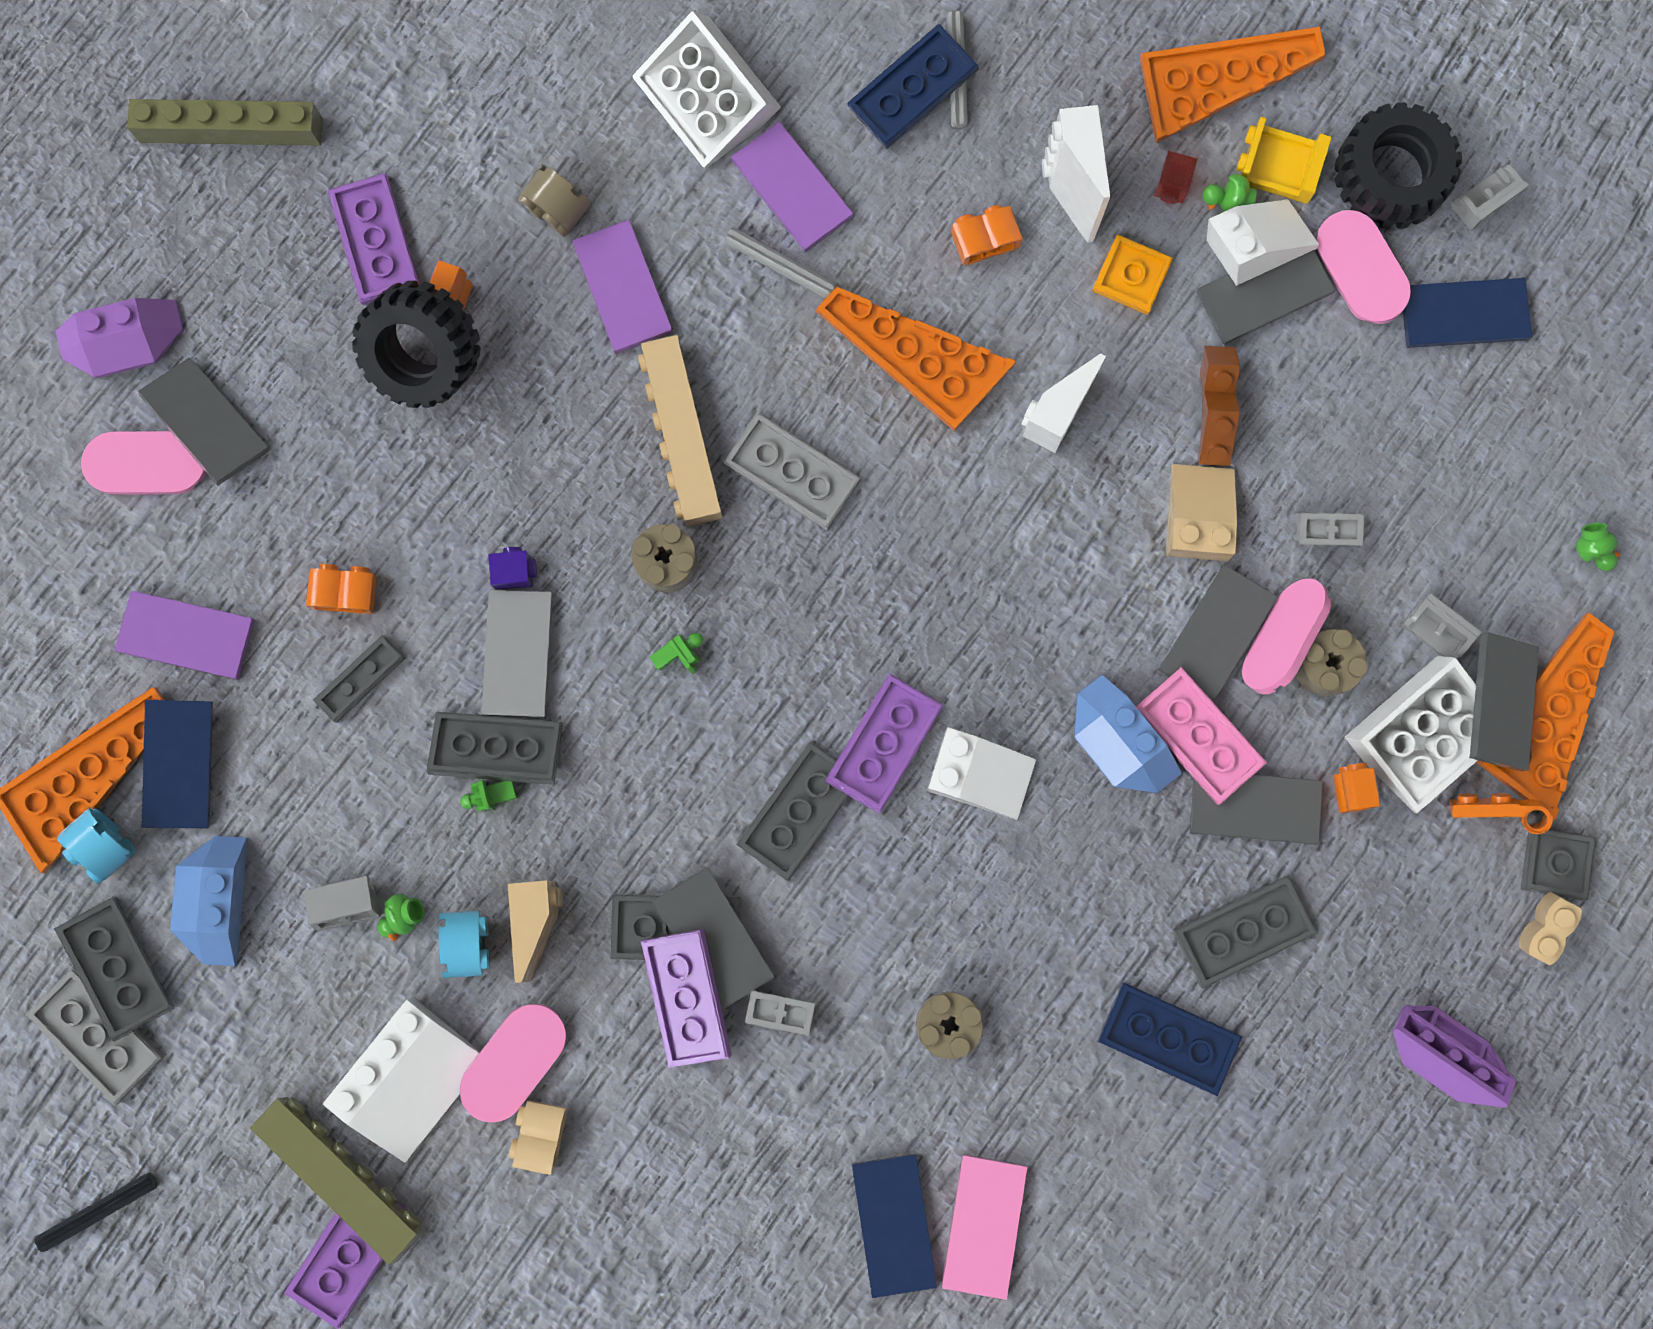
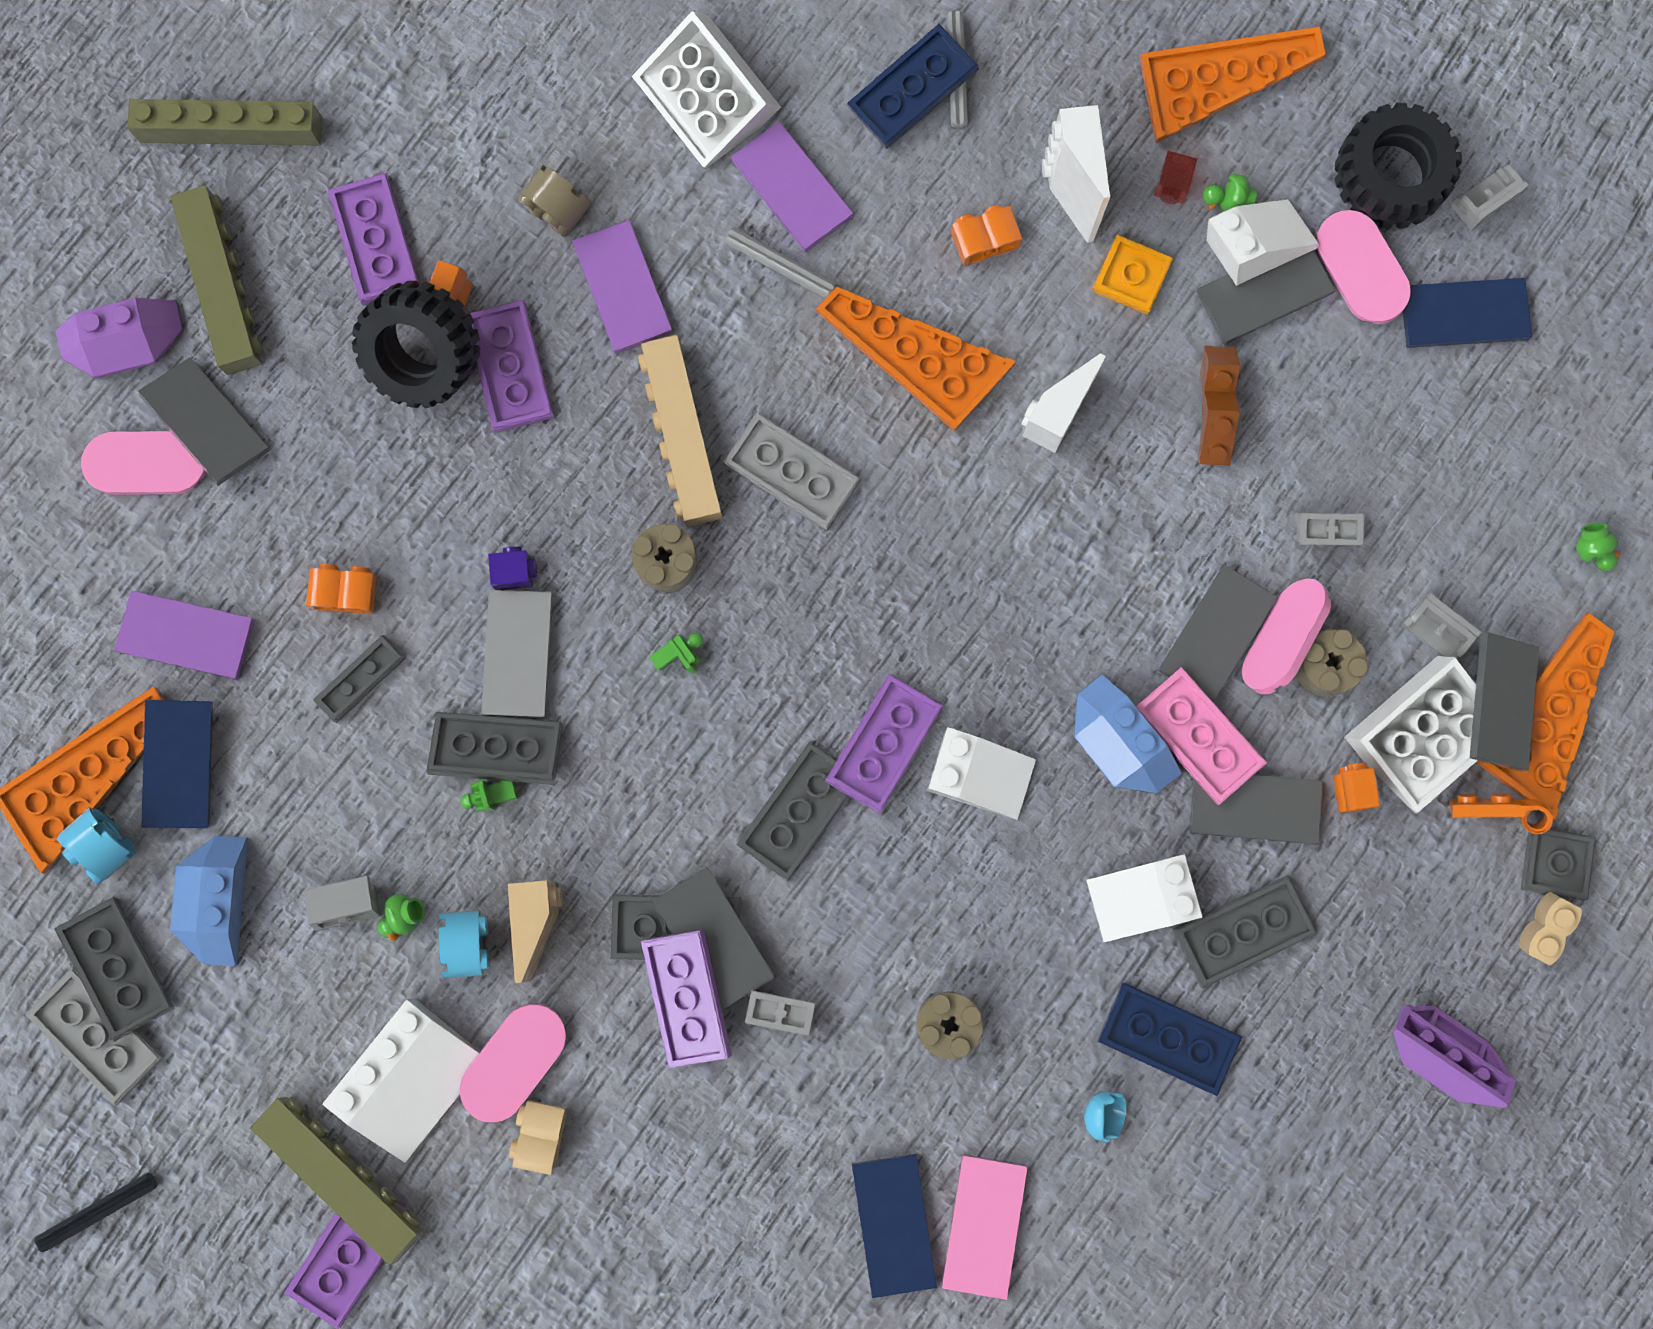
(216, 280): none -> olive brick
(510, 367): none -> medium lavender tile
(1105, 1115): none -> medium azure hair
(1144, 898): none -> white slope
(1202, 513): tan slope -> none
(1283, 161): yellow panel -> none

